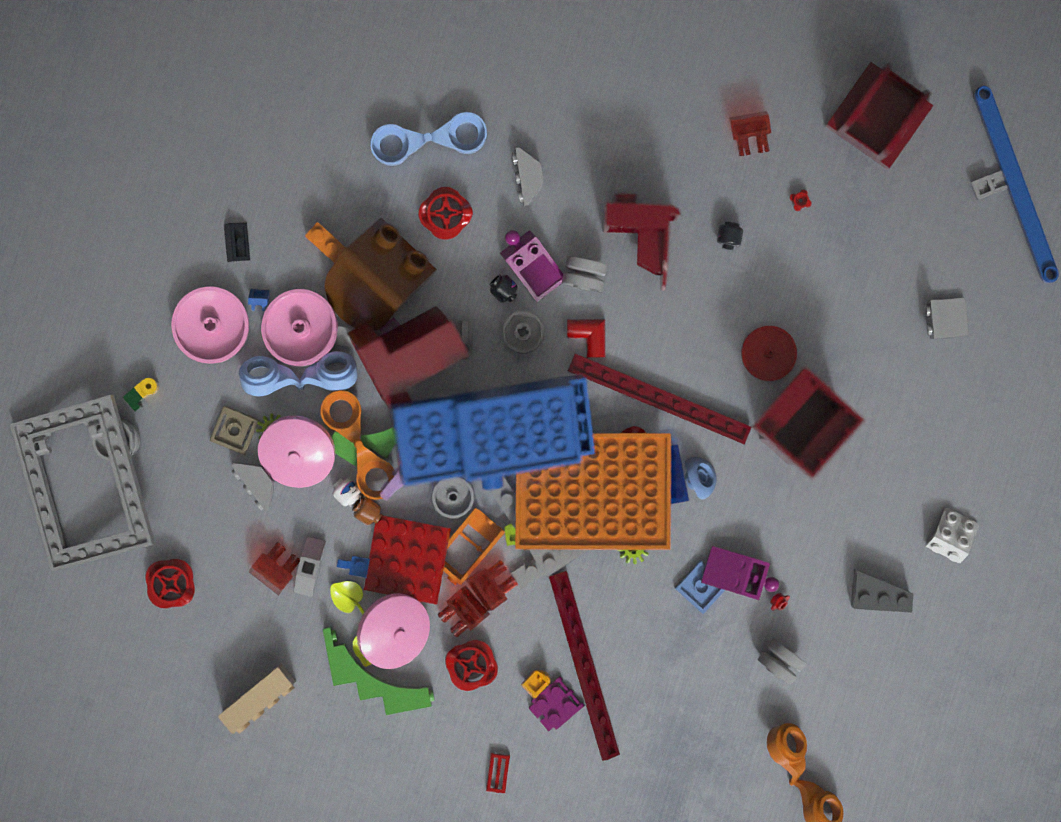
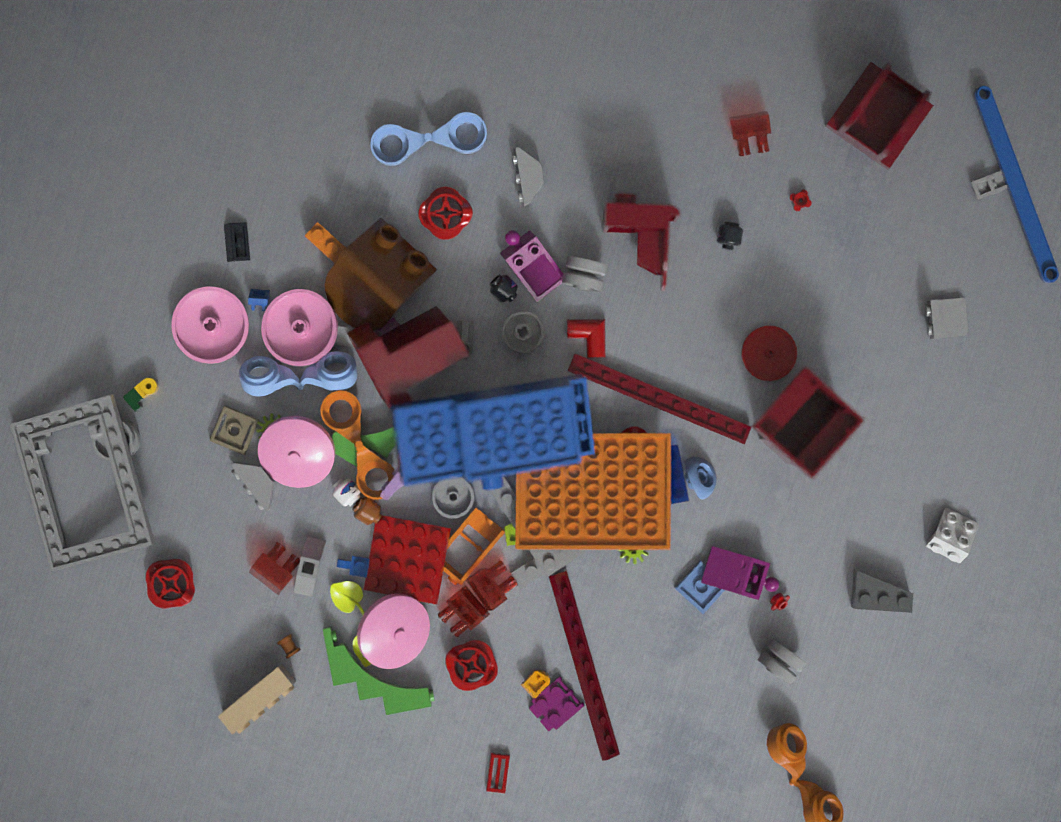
(288, 646): none -> dark orange bush

